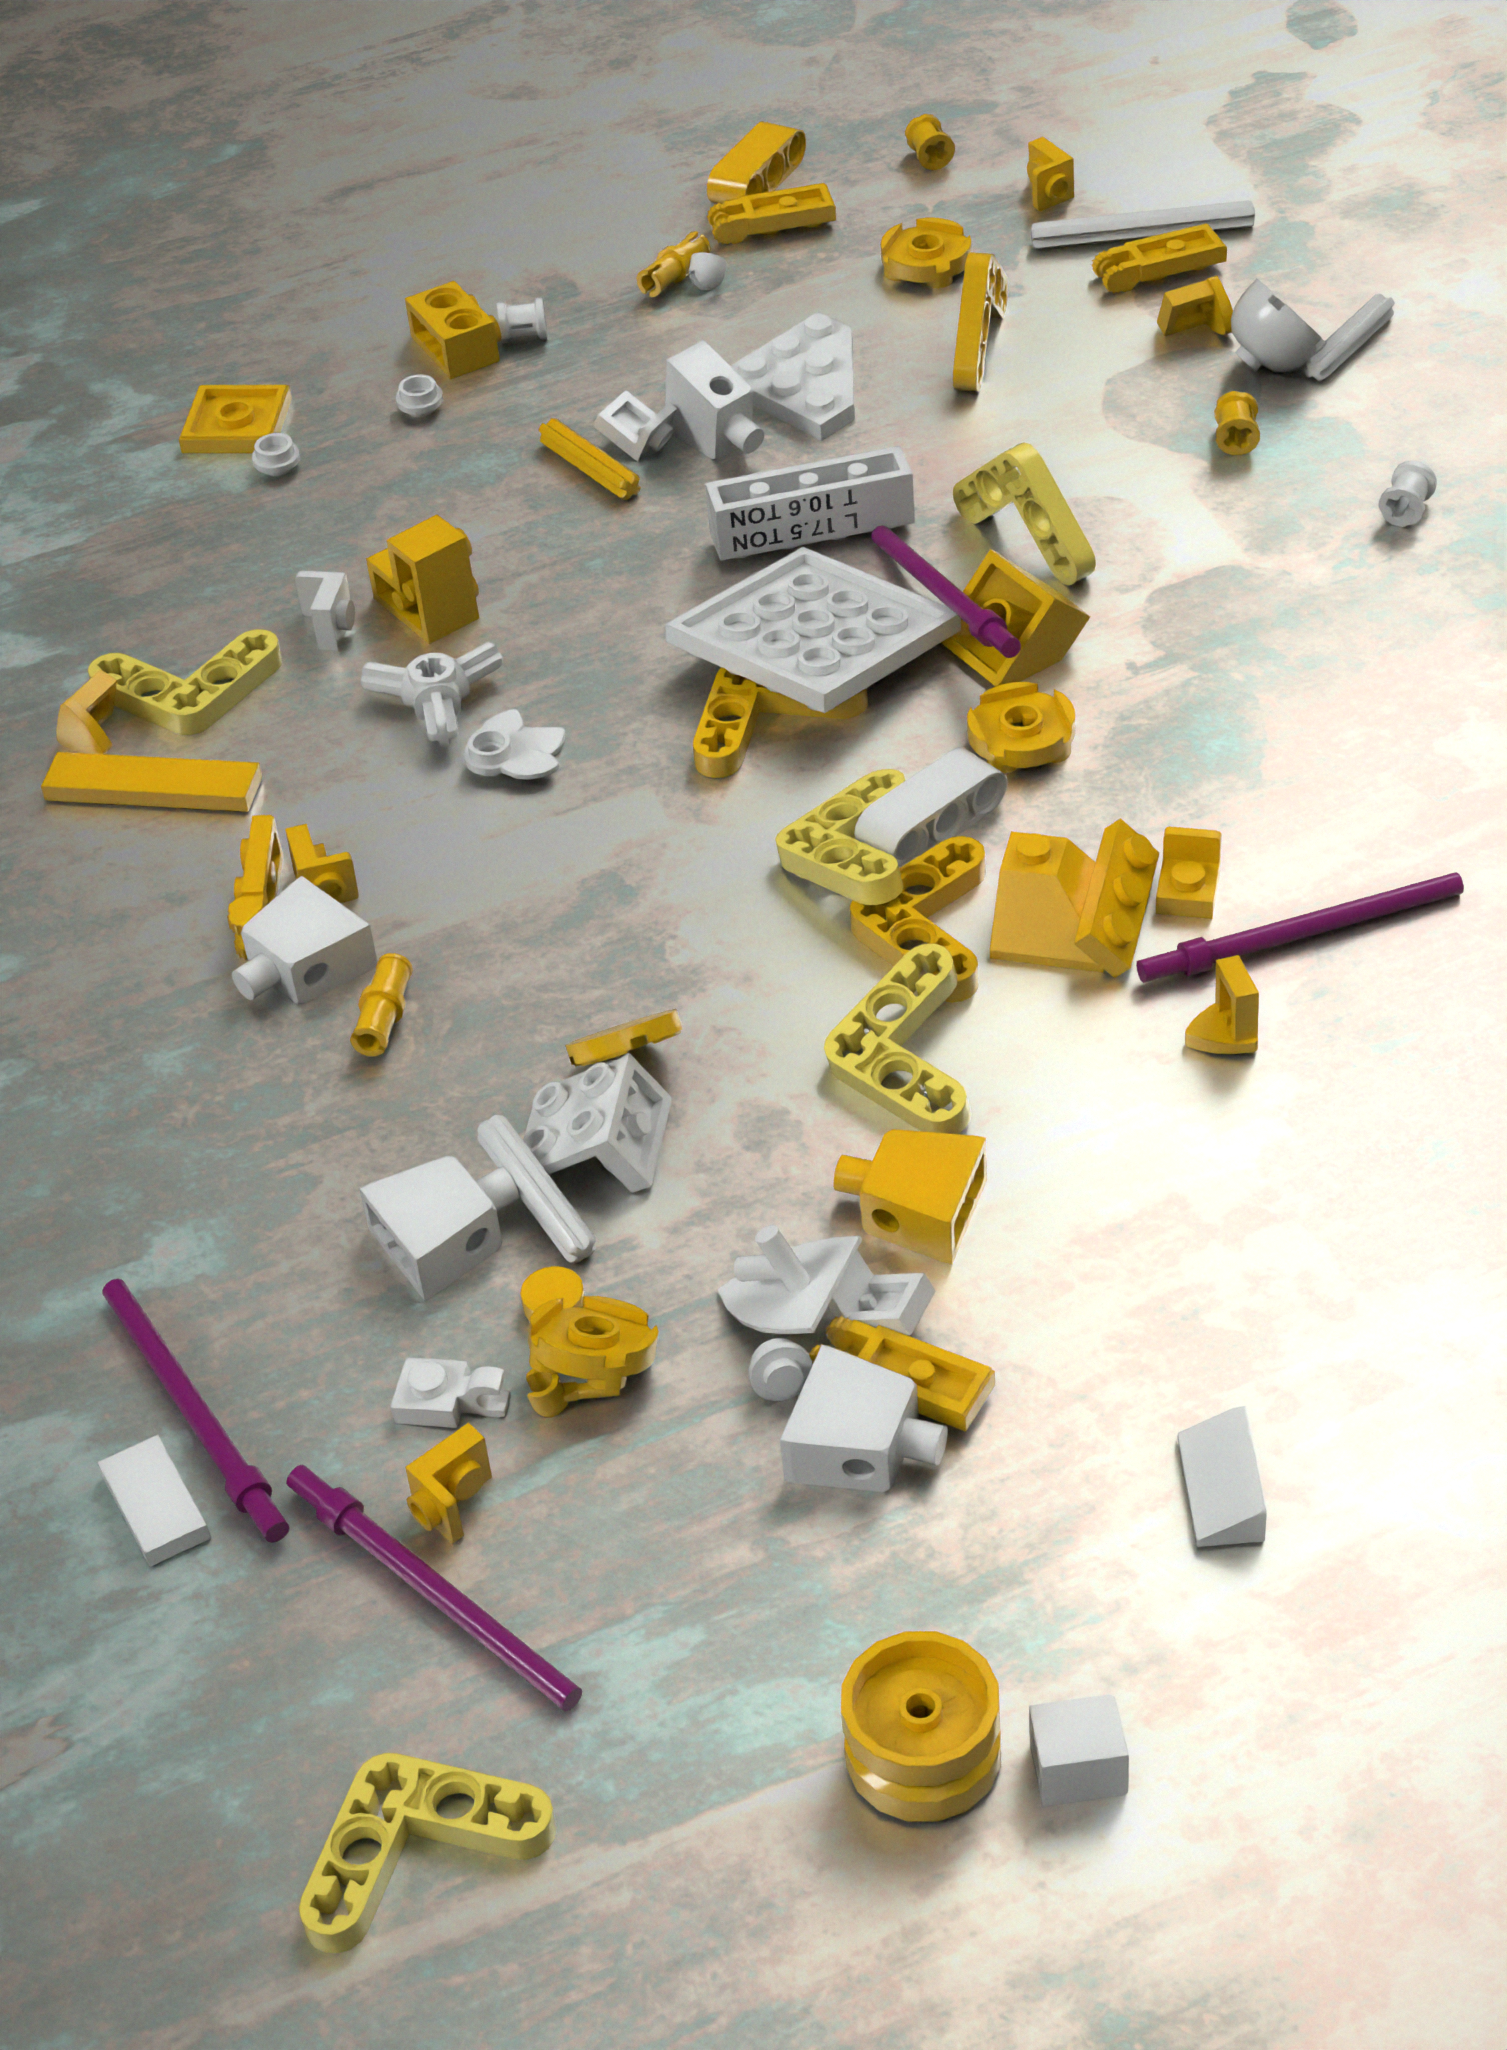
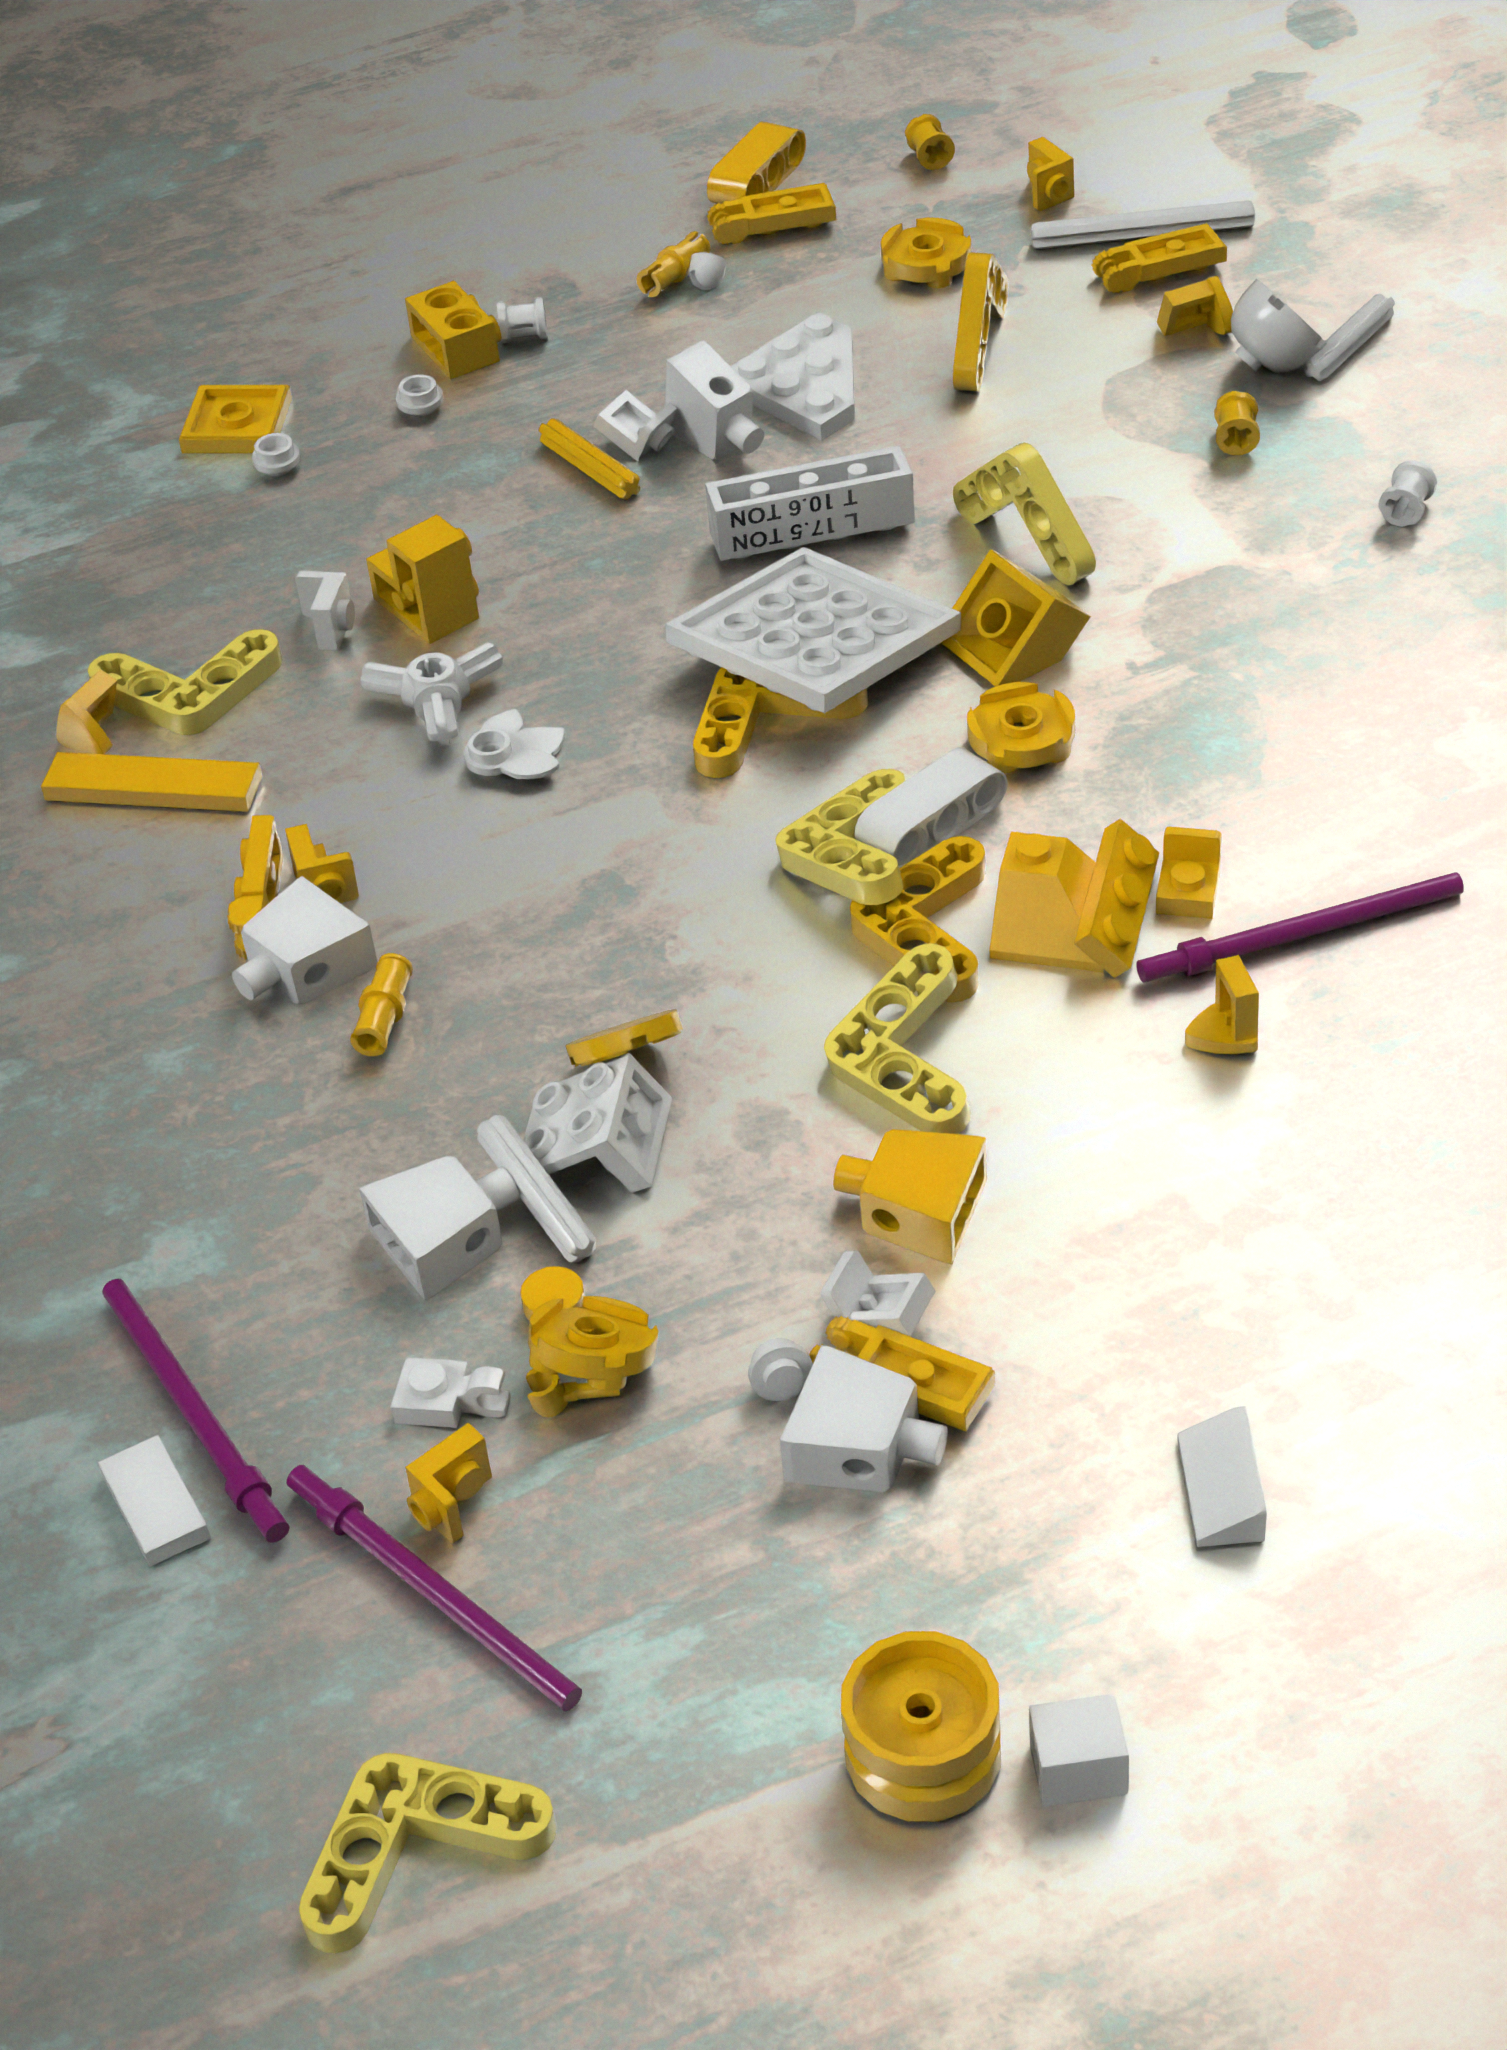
(786, 1285): white shield -> none
(983, 623): magenta bar -> none

